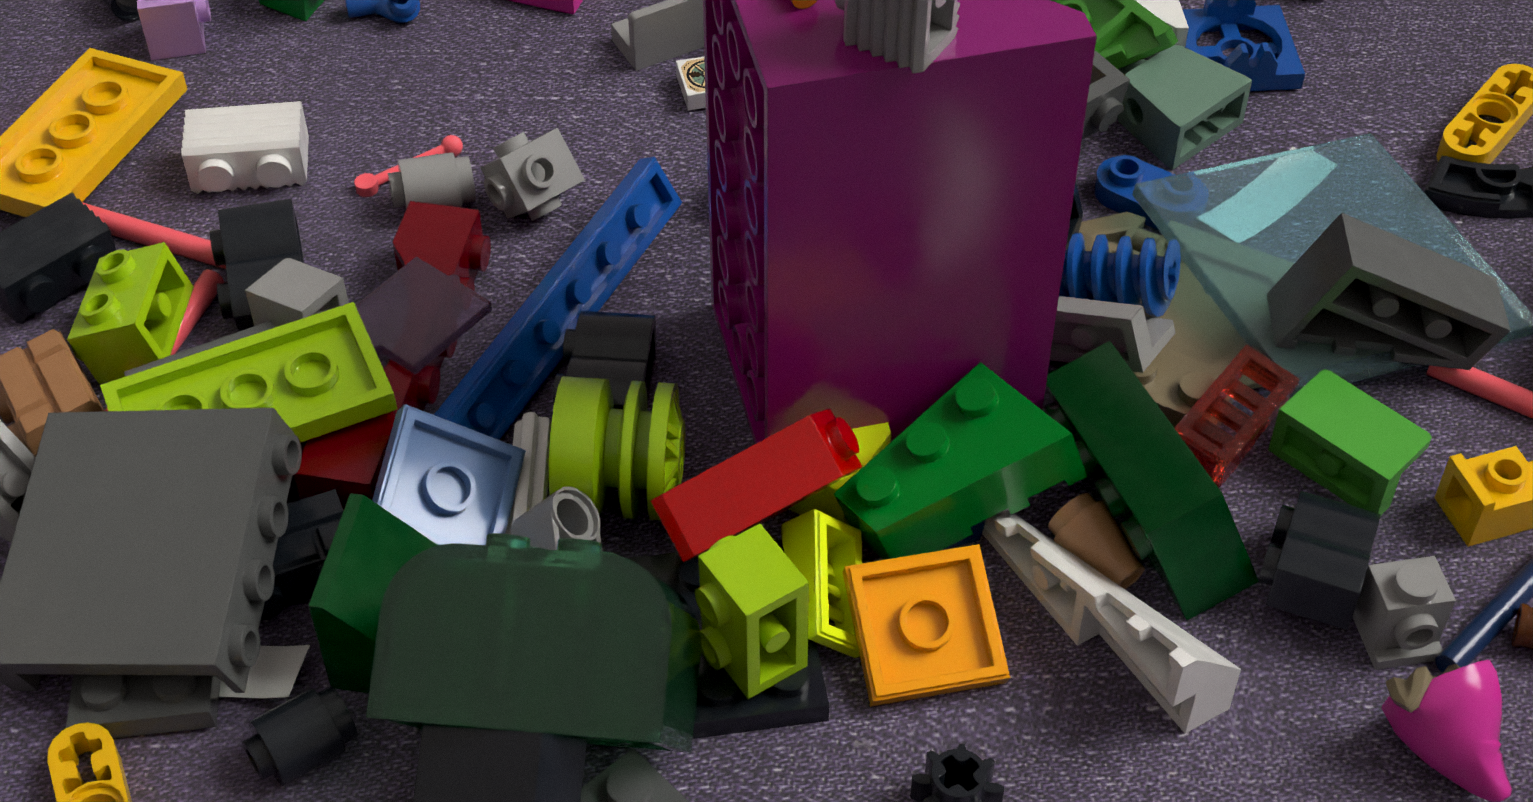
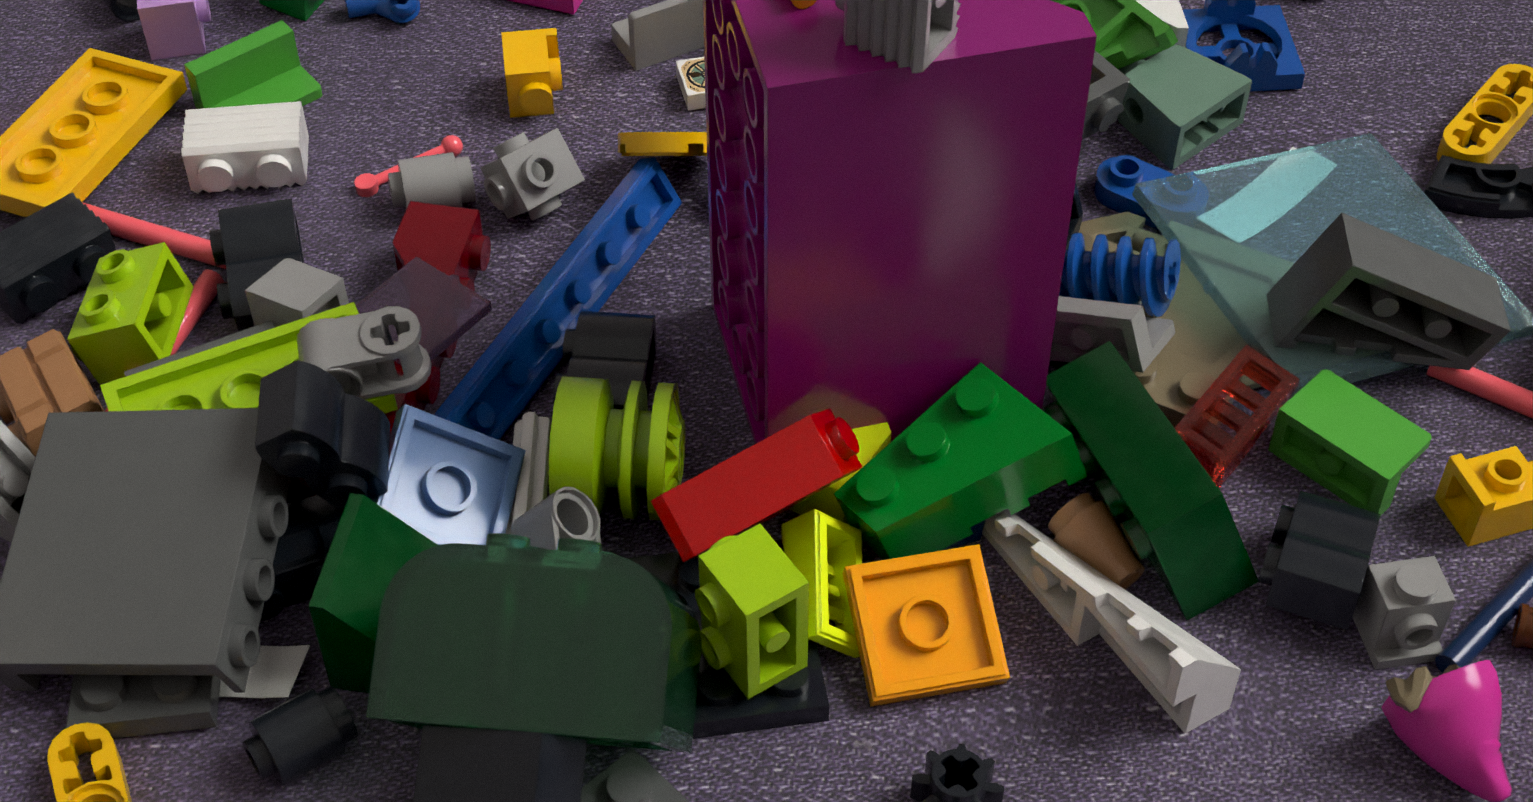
(252, 72): none -> bright green panel
(322, 434): none -> black brick
(362, 351): none -> light grey piece
(531, 71): none -> yellow brick
(662, 143): none -> yellow tile

